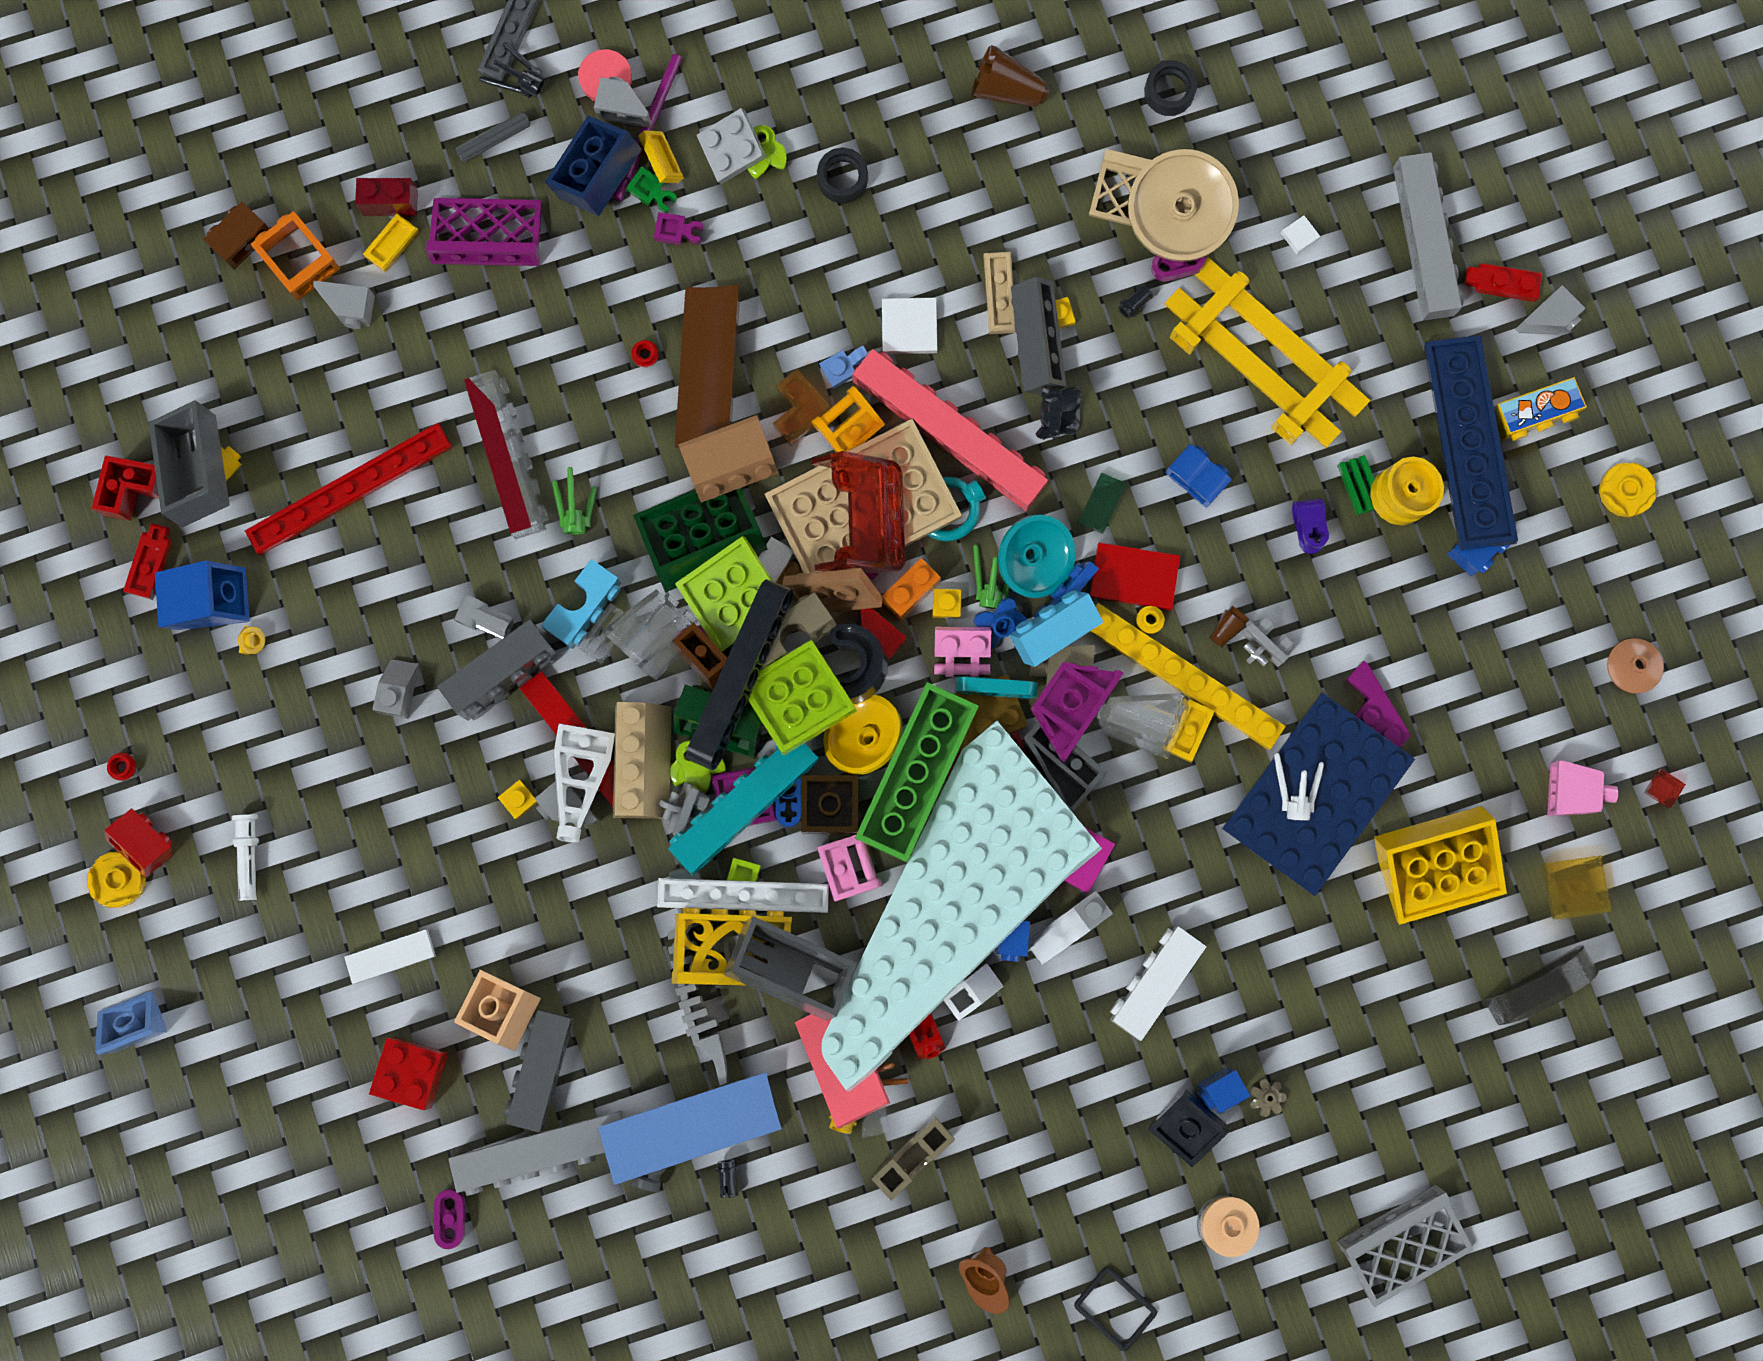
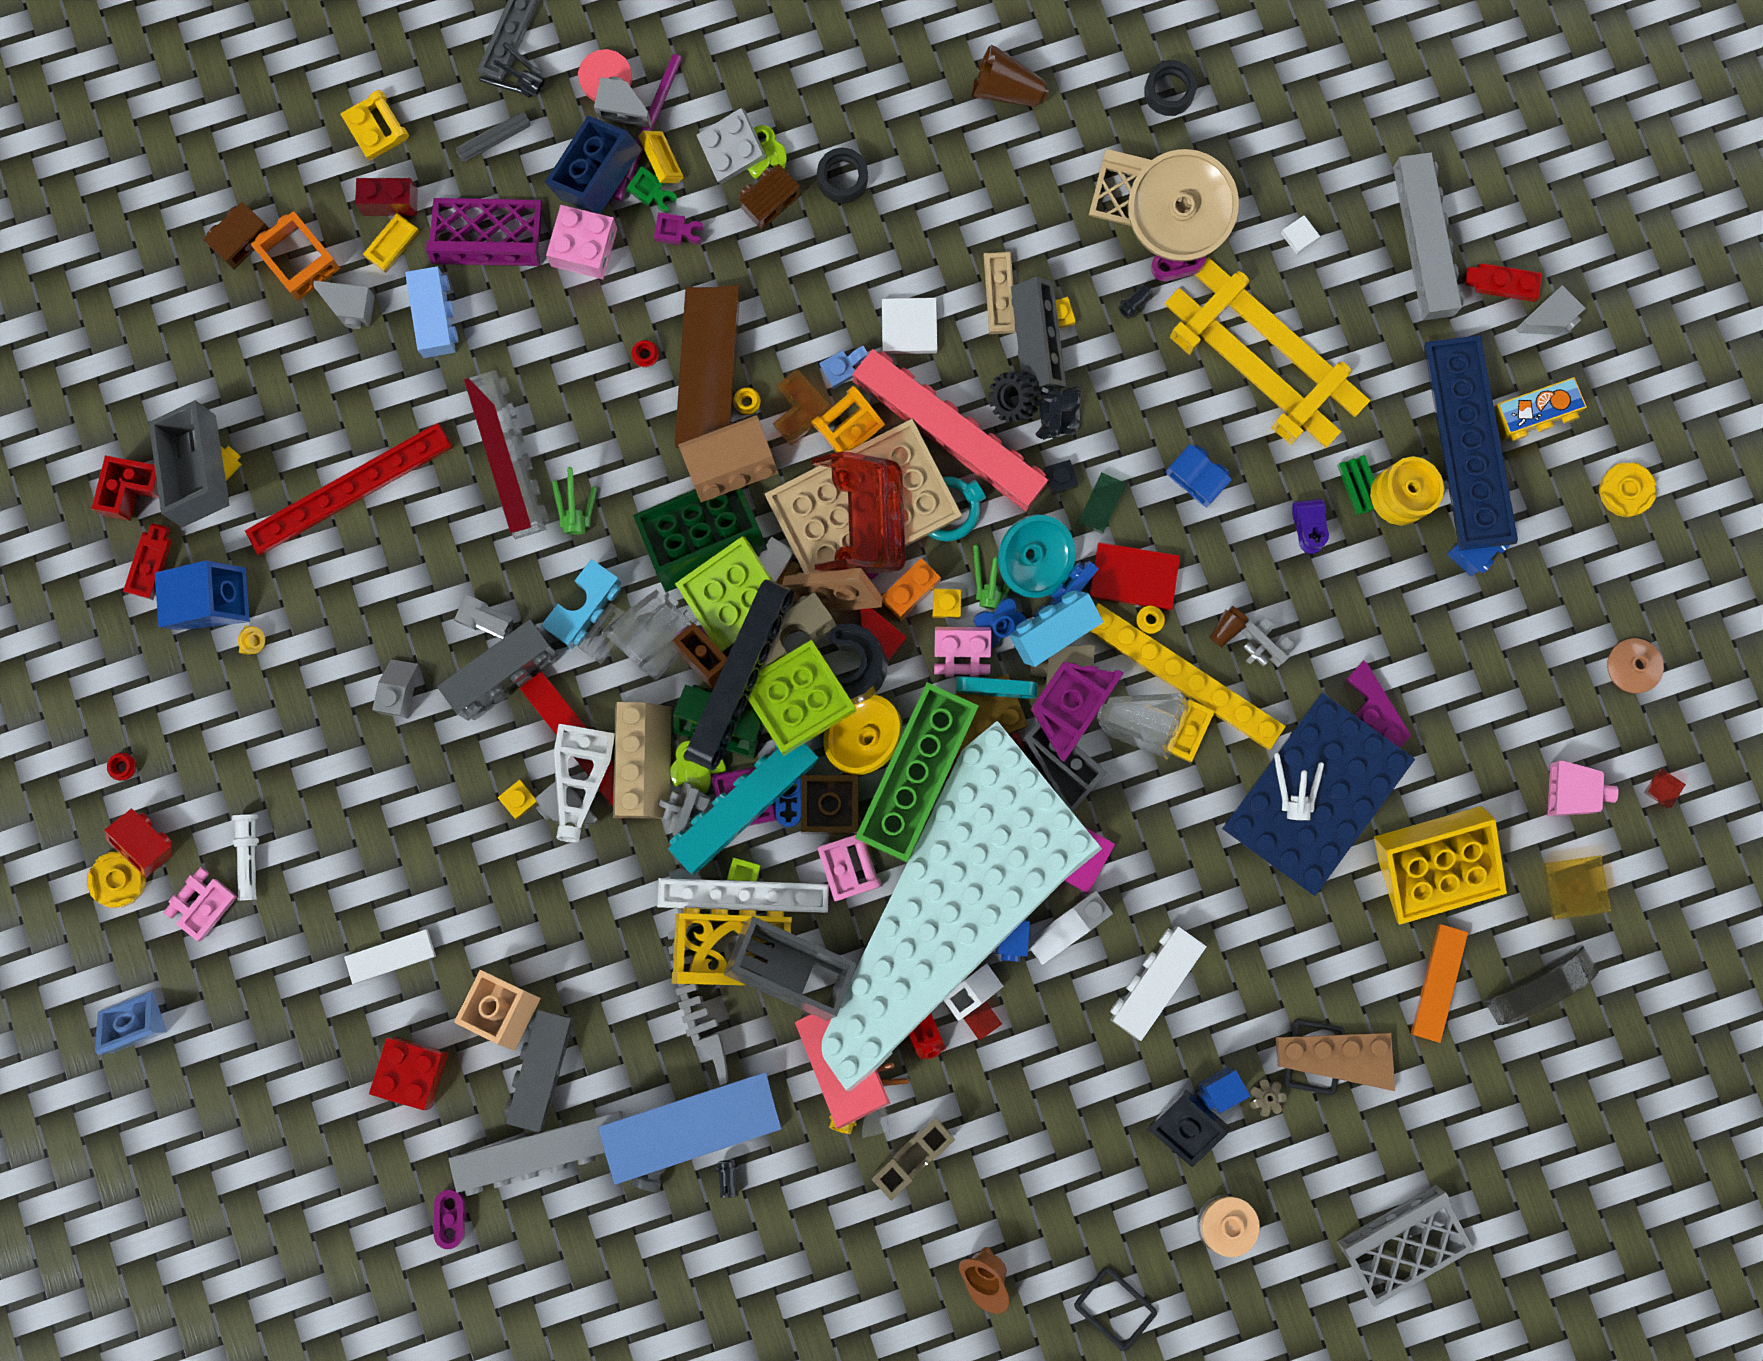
(205, 910): none -> bright pink plate
(366, 129): none -> yellow plate
(431, 312): none -> light blue brick
(581, 242): none -> bright pink piece
(744, 393): none -> yellow plate
(769, 196): none -> reddish brown brick
(982, 1021): none -> clear red tile
(1002, 398): none -> black tyre
(1061, 477): none -> black plate
(1288, 1071): none -> black piece
(1347, 1057): none -> medium nougat wing
(1439, 983): none -> orange tile

